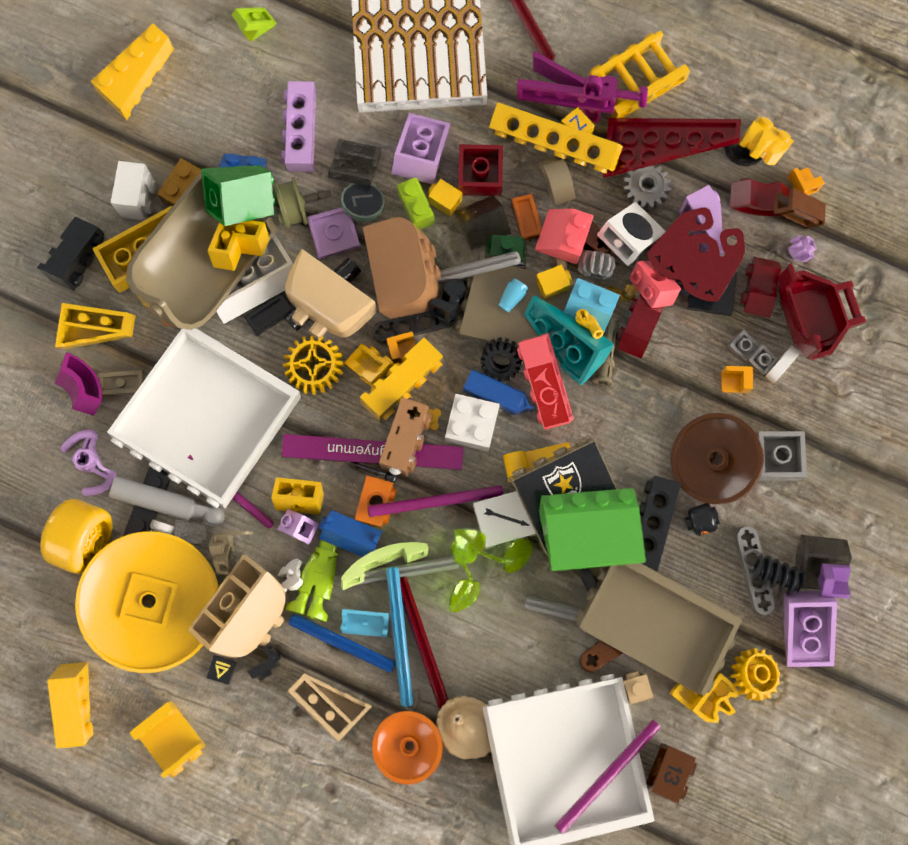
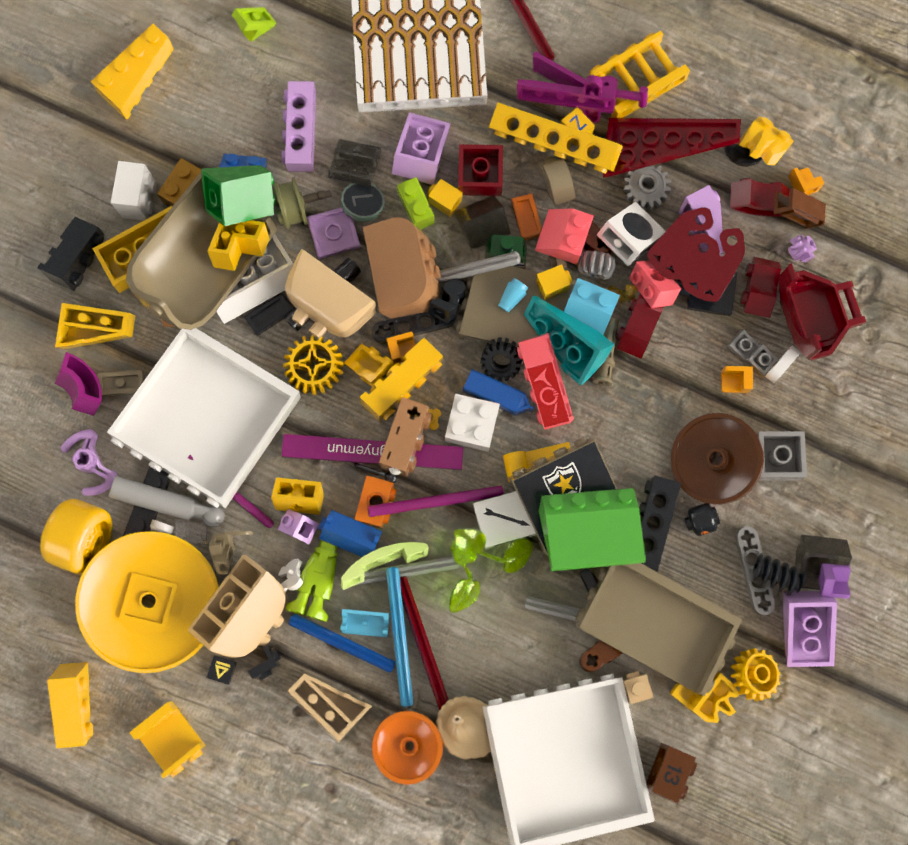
(589, 322): yellow arm -> none
(607, 777): magenta piece -> none

